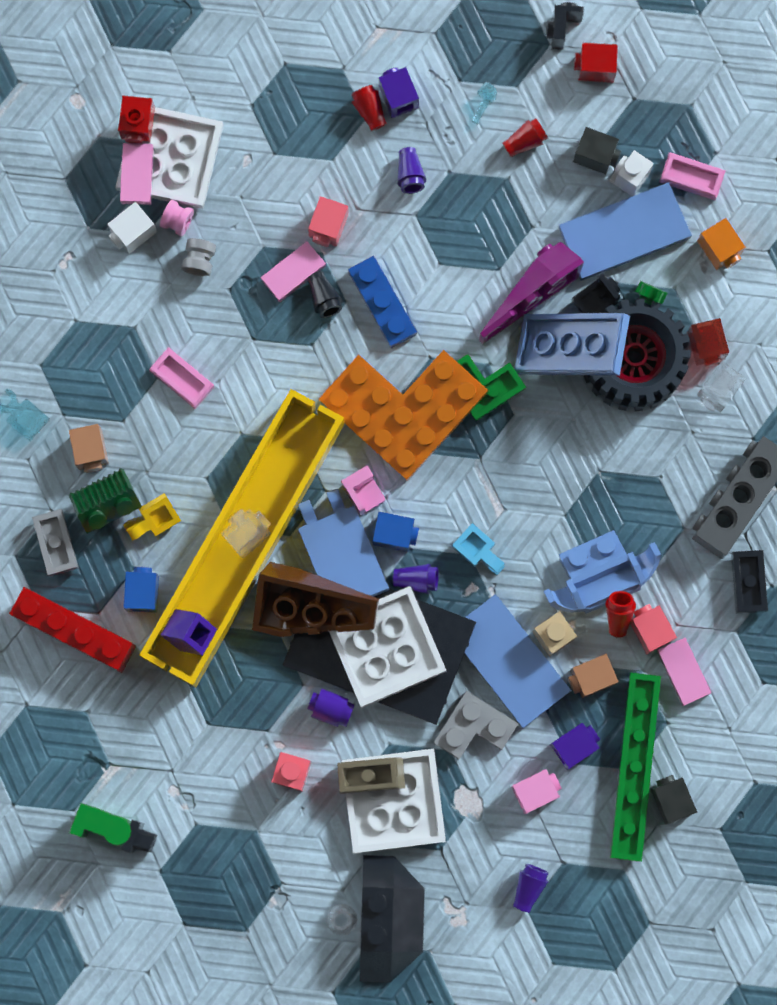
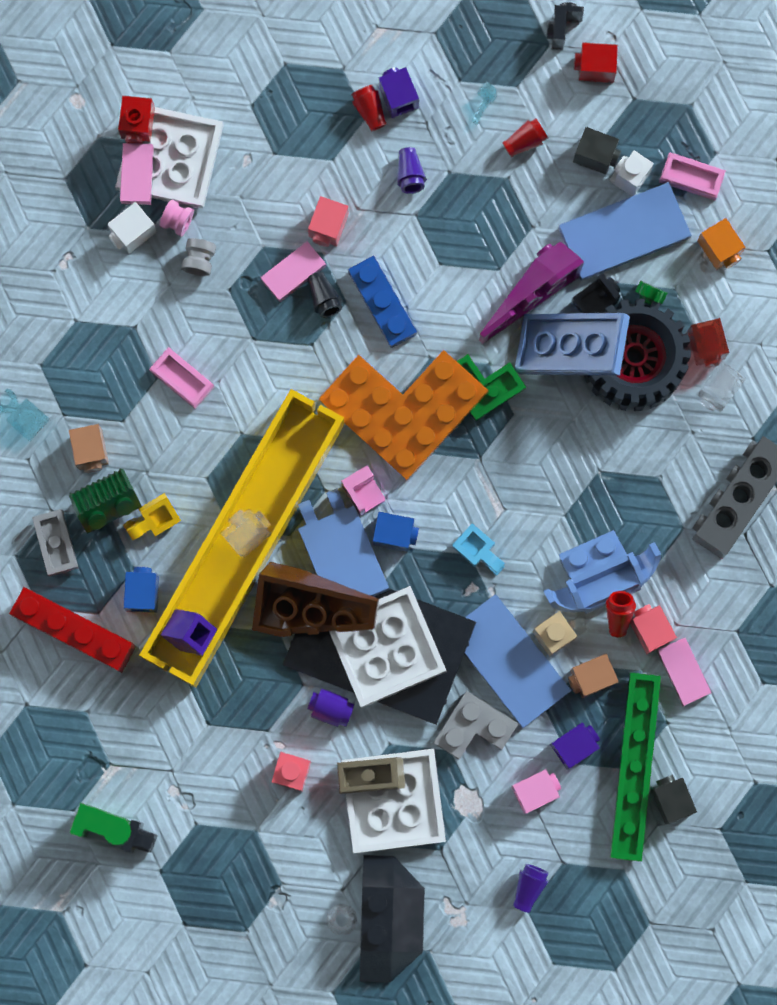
(420, 578): dark purple cone -> none
(749, 581): black plate -> none

